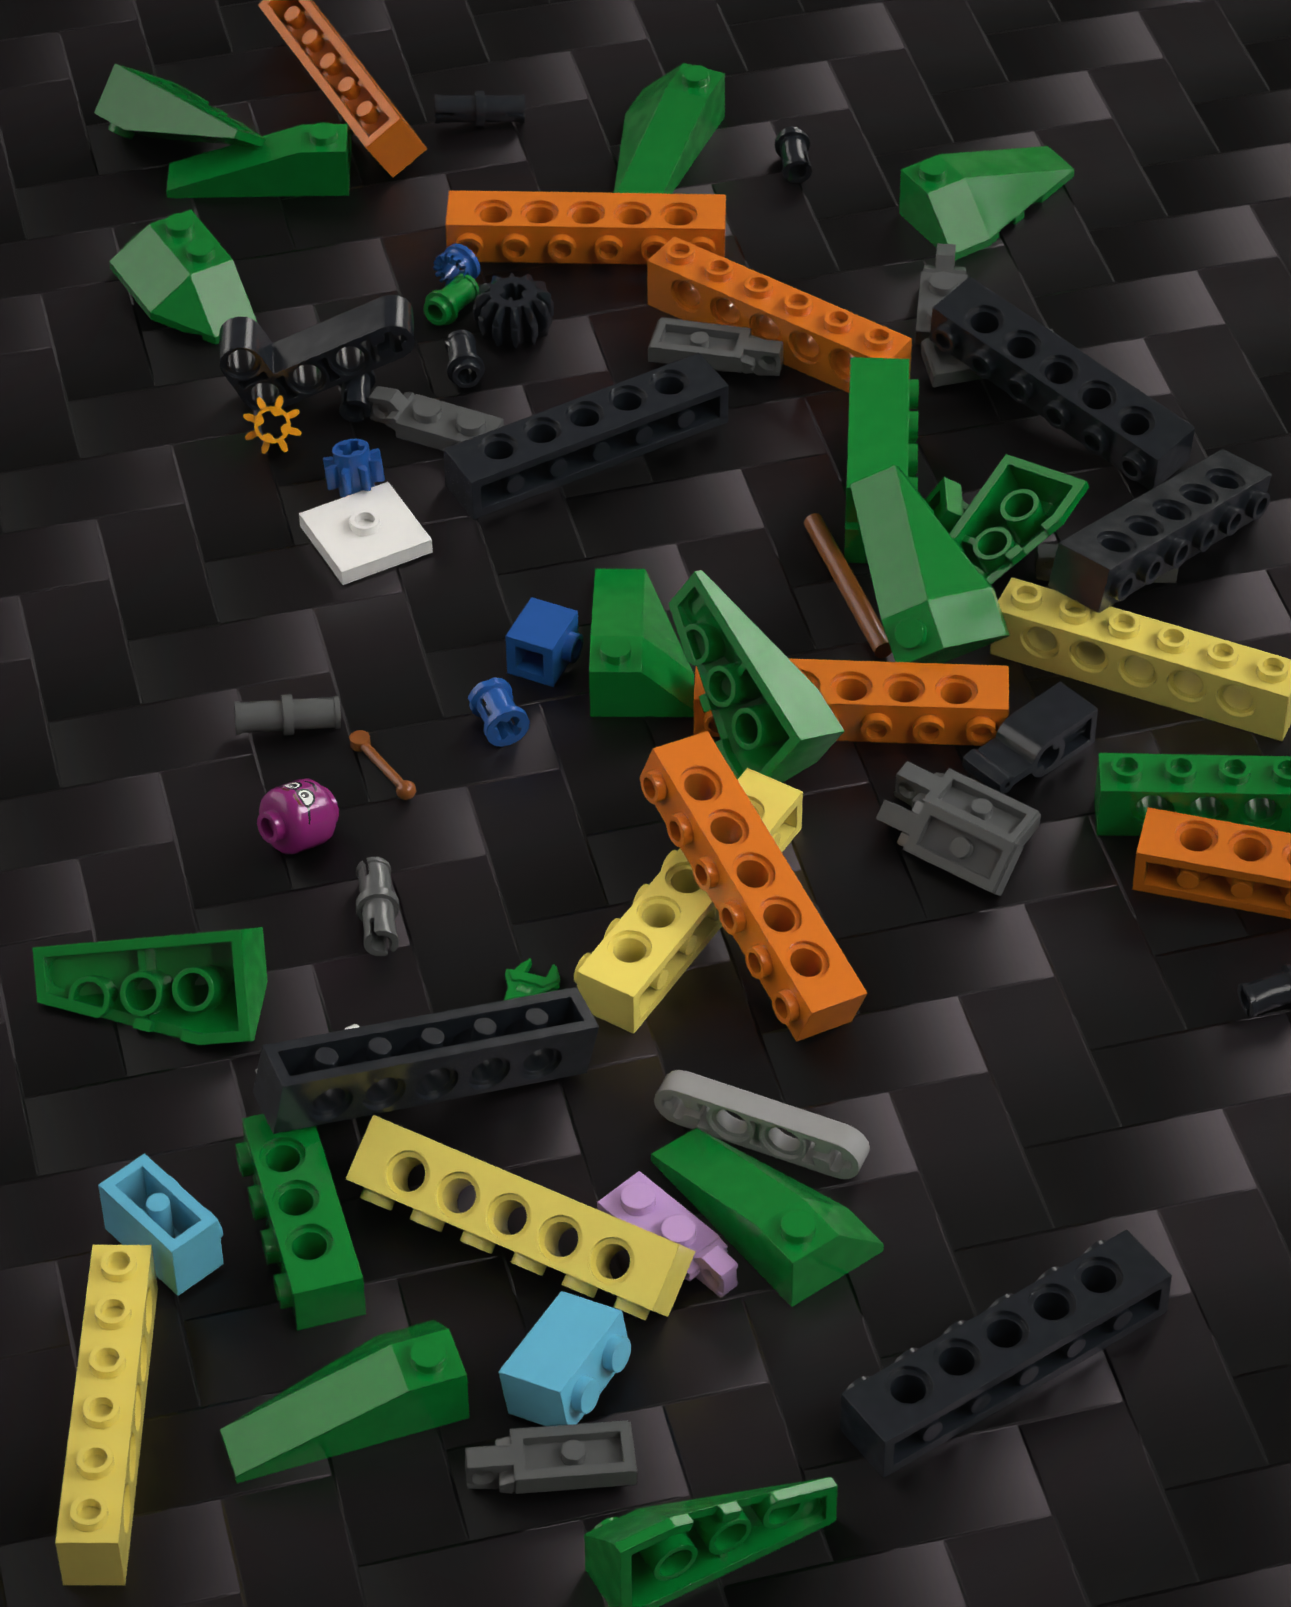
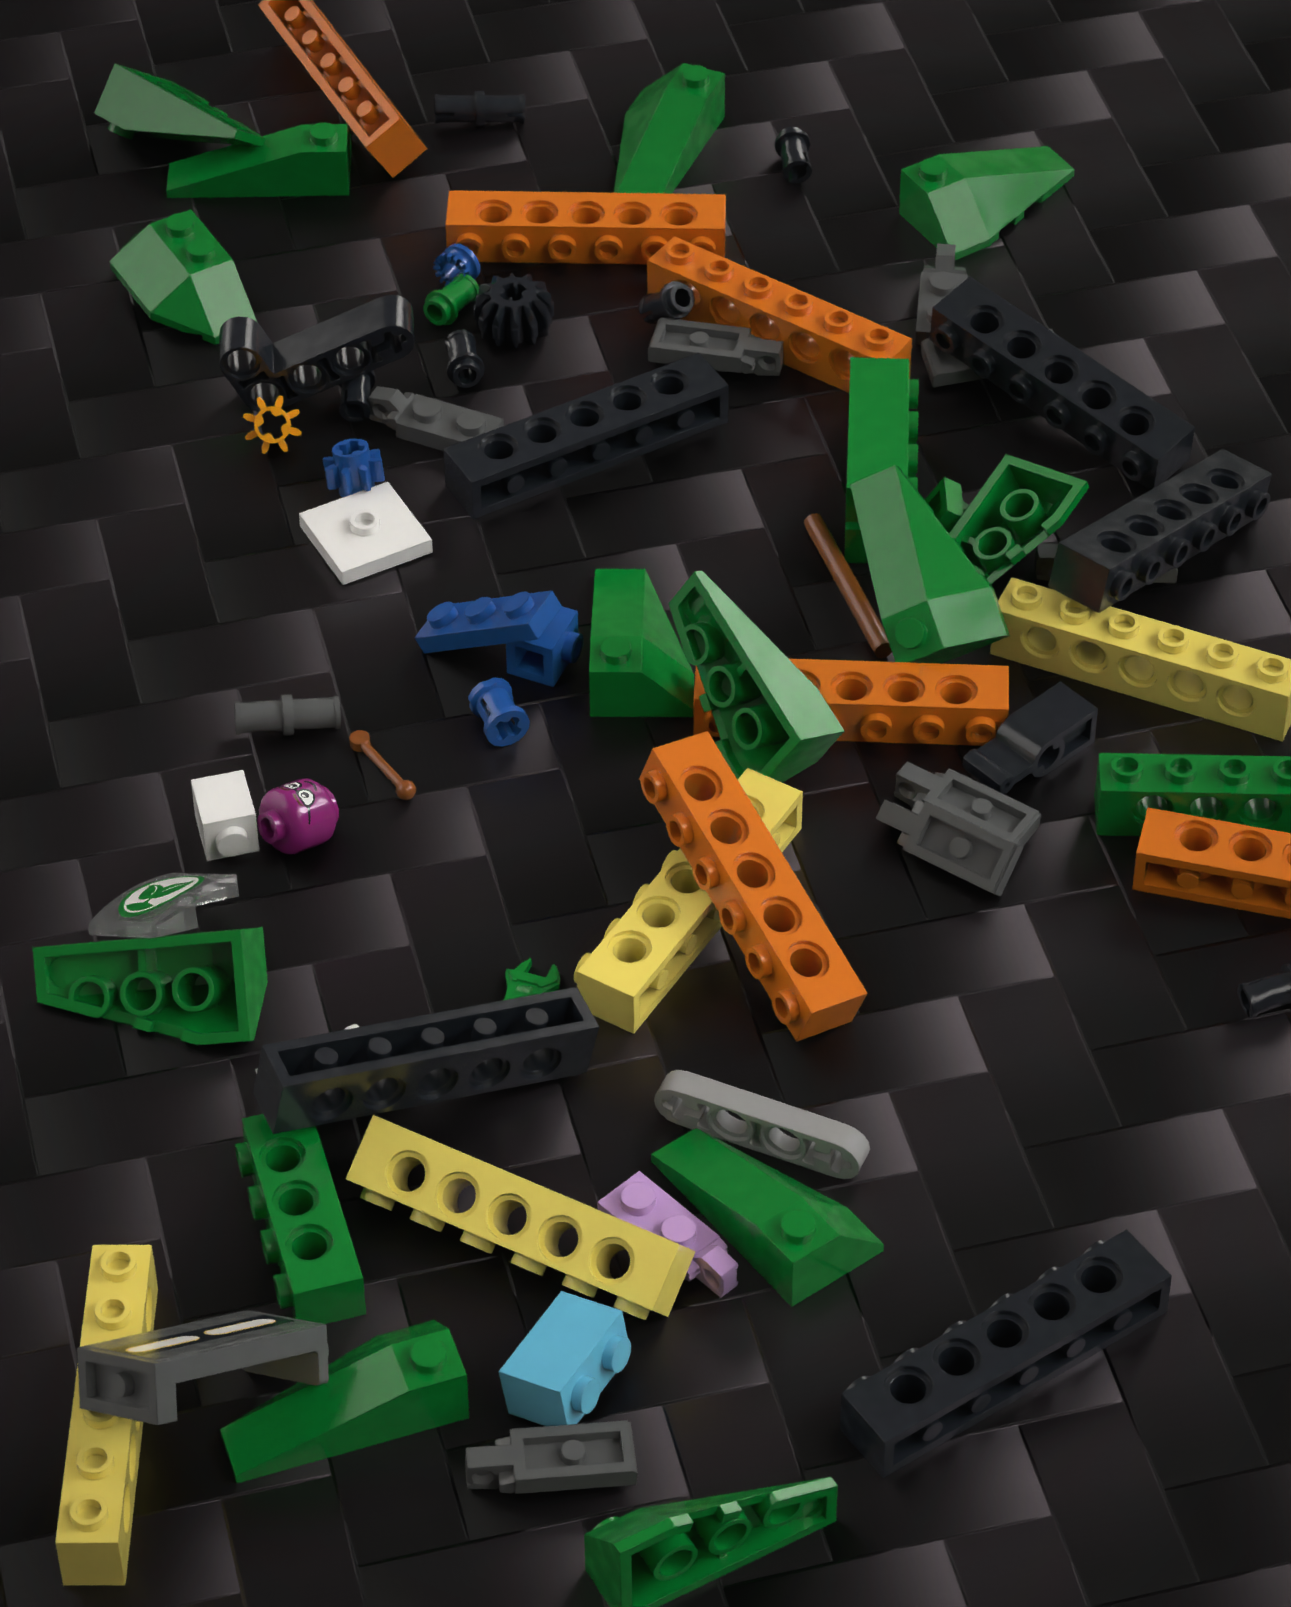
(140, 1372): none -> dark grey panel
(152, 1209): medium azure brick -> none
(162, 905): none -> clear slope
(225, 815): none -> white brick
(377, 906): dark grey pin -> none
(487, 621): none -> blue plate
(672, 301): none -> black pin

